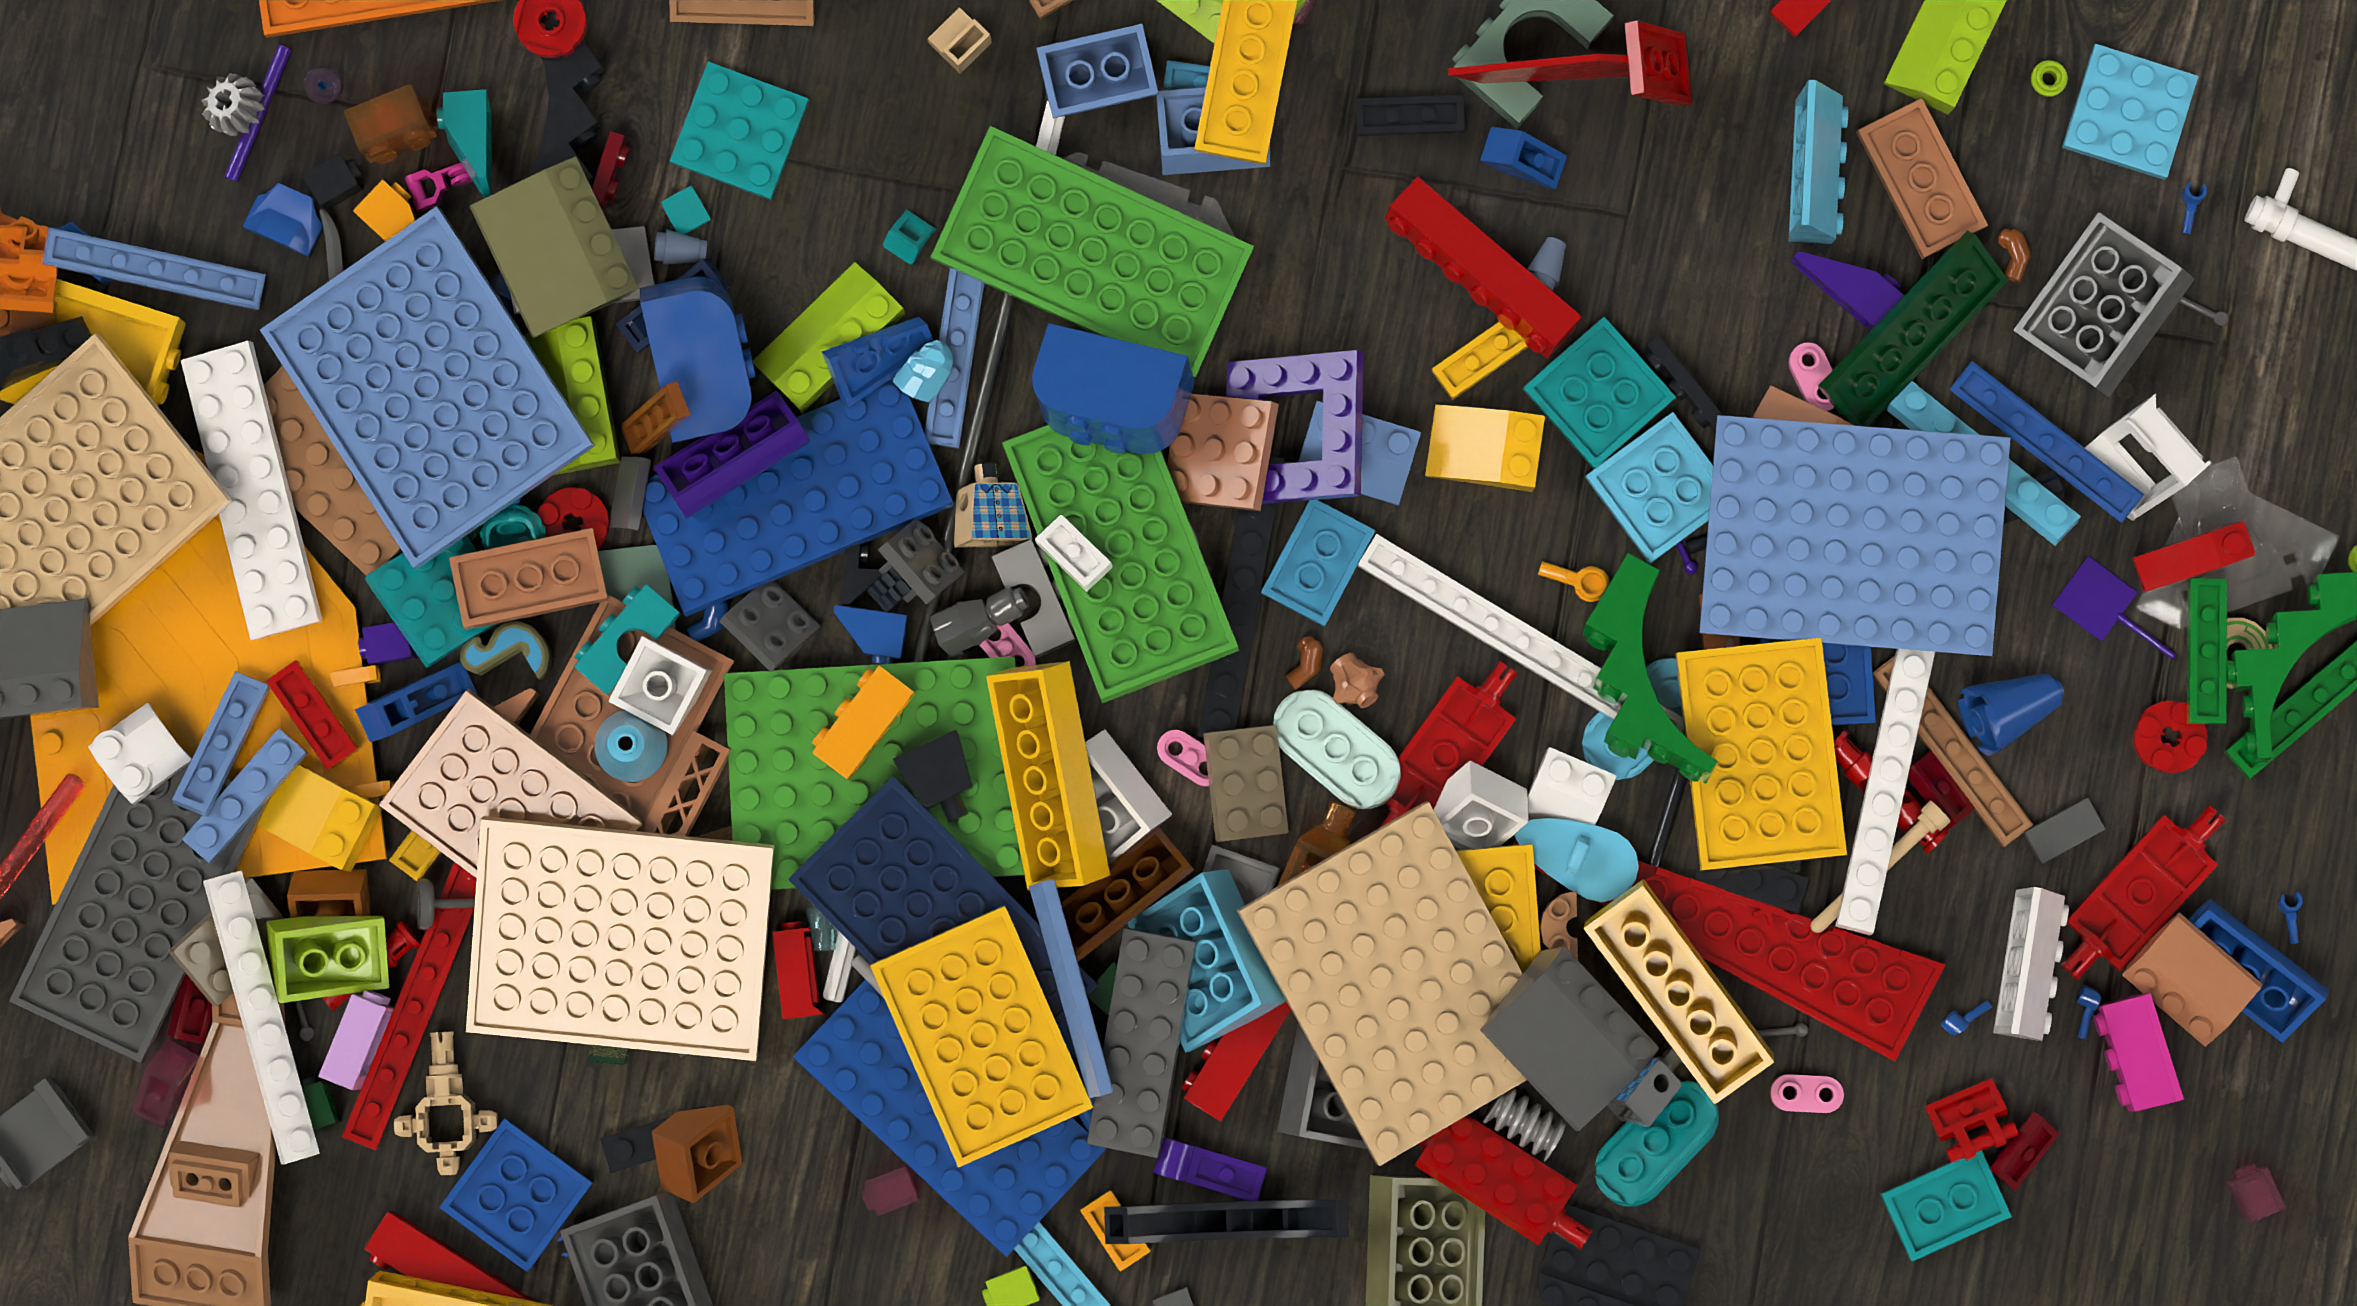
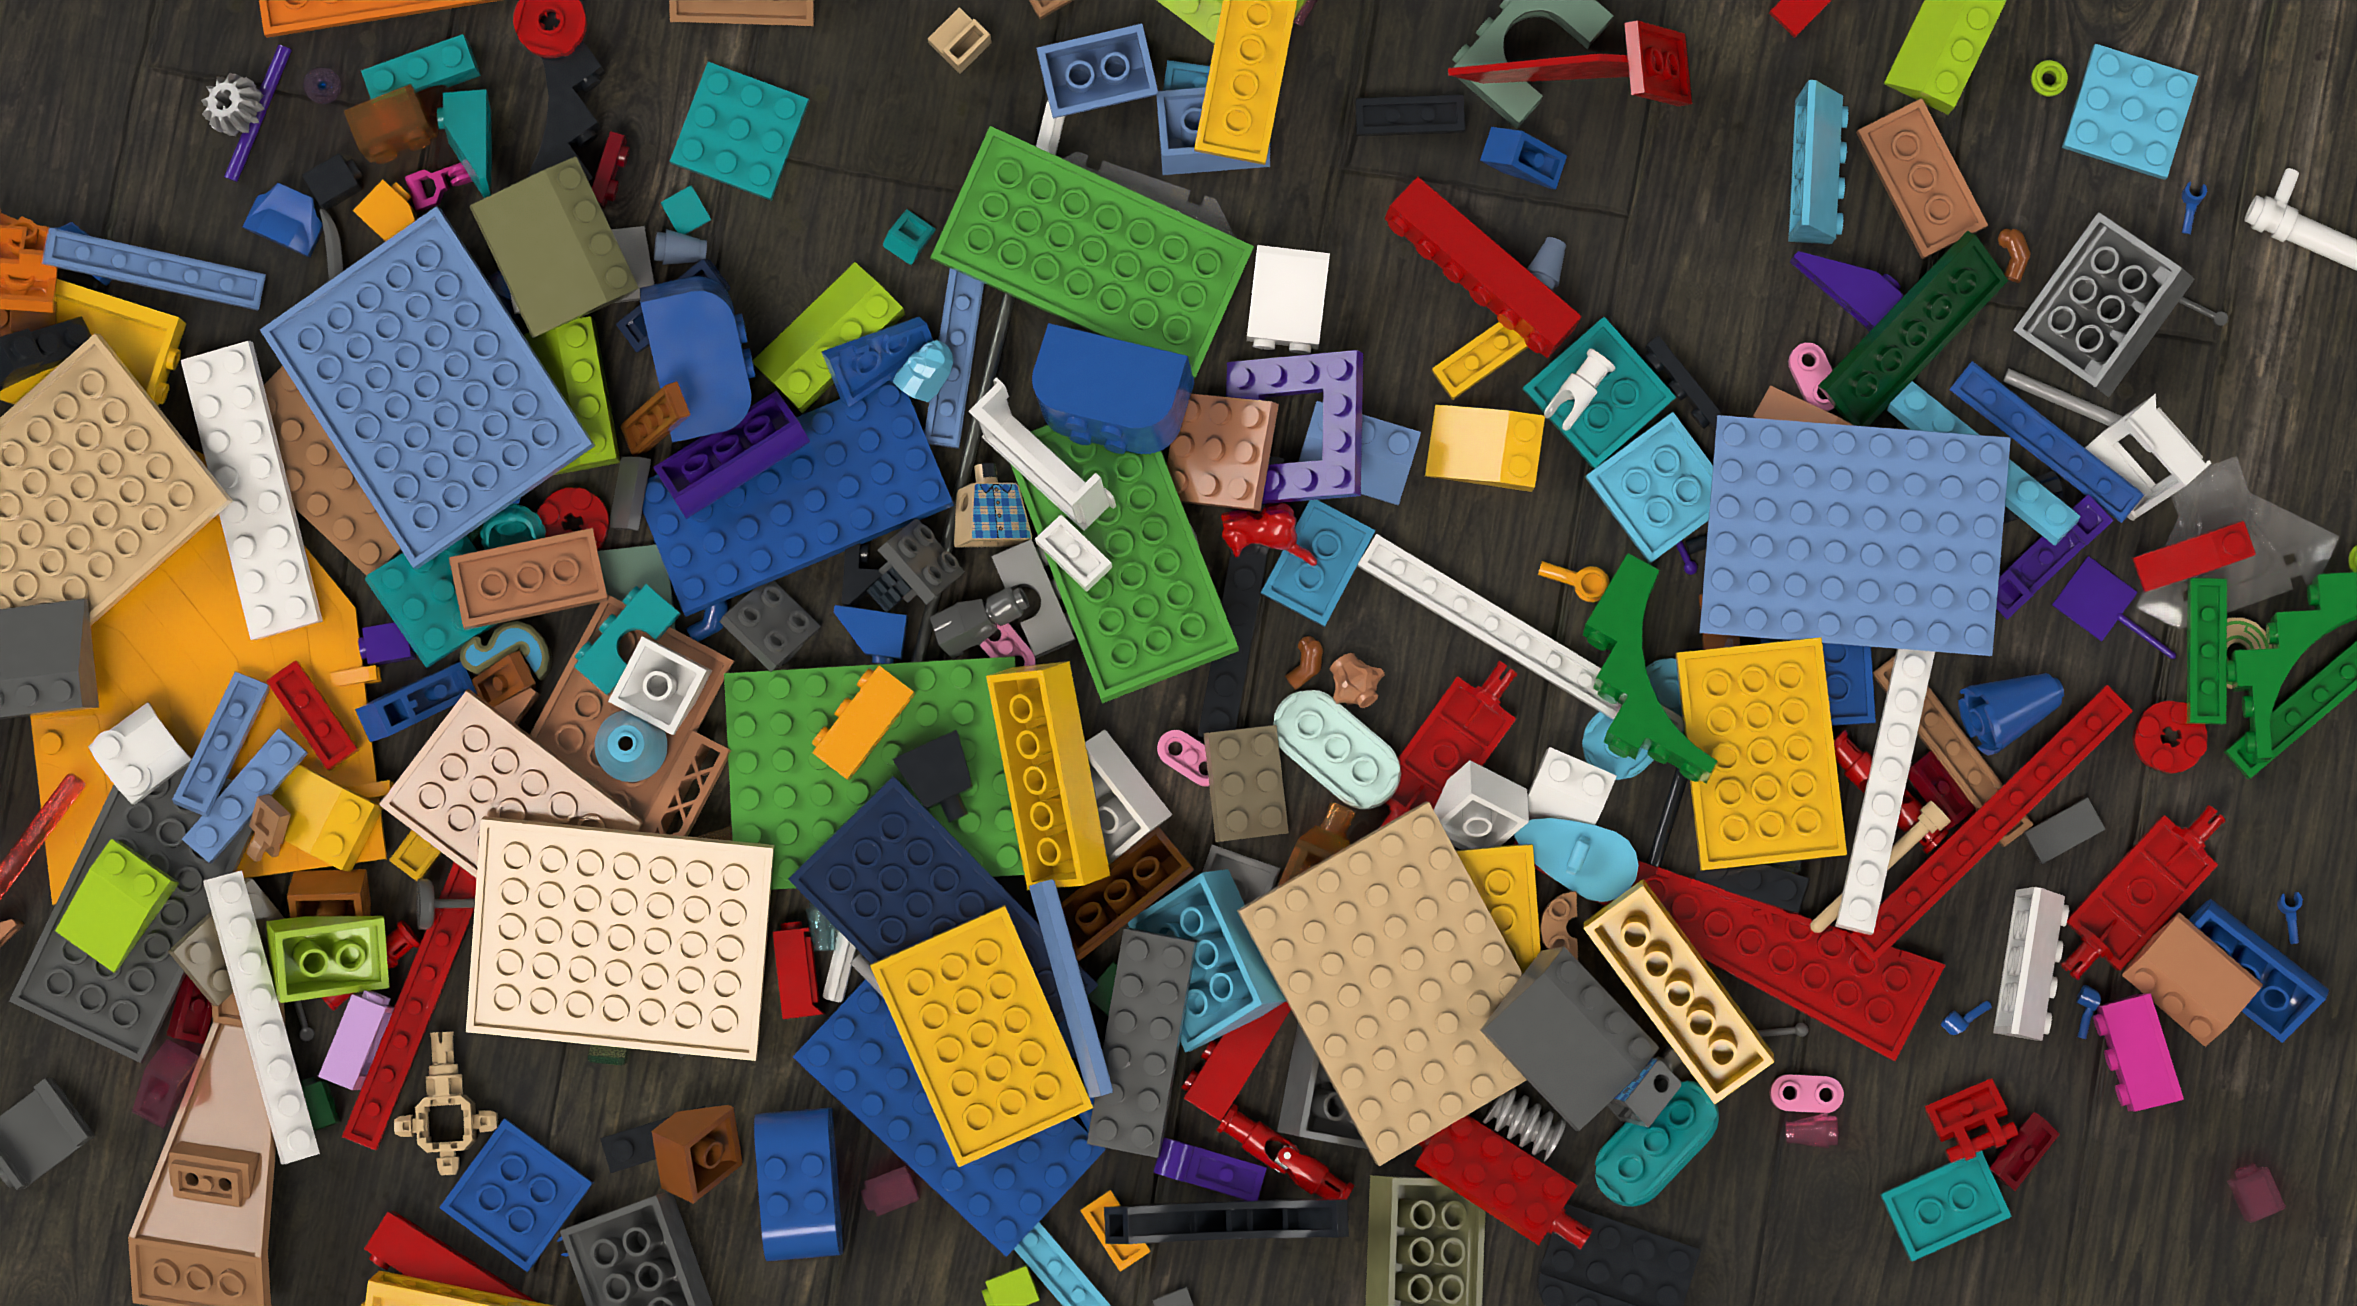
(115, 904): none -> lime slope
(270, 825): none -> medium nougat plate
(438, 64): none -> teal arch
(504, 679): none -> dark orange slope
(798, 1184): none -> blue brick
(1077, 499): none -> white piece
(1270, 528): none -> red animal
(1287, 298): none -> white slope
(1302, 1169): none -> red piece
(1581, 387): none -> white piece
(1814, 1131): none -> clear pink cone
(1992, 821): none -> red plate
(2044, 559): none -> dark purple slope
(2061, 398): none -> light grey bar

